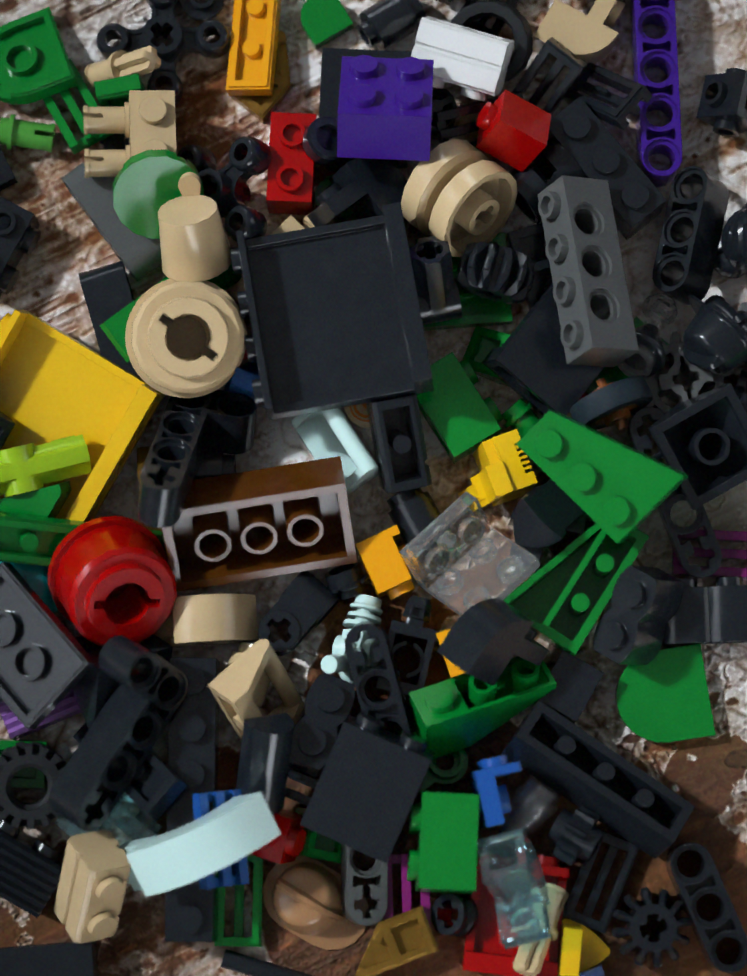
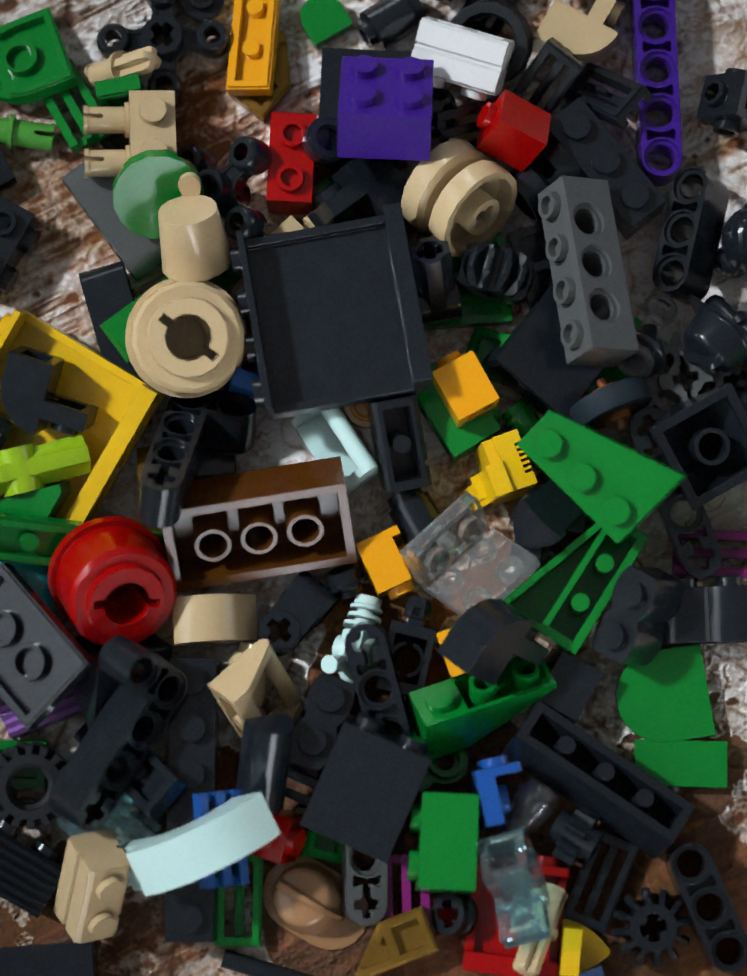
(31, 395): none -> black brick
(464, 387): none -> light orange brick
(683, 762): none -> green tile

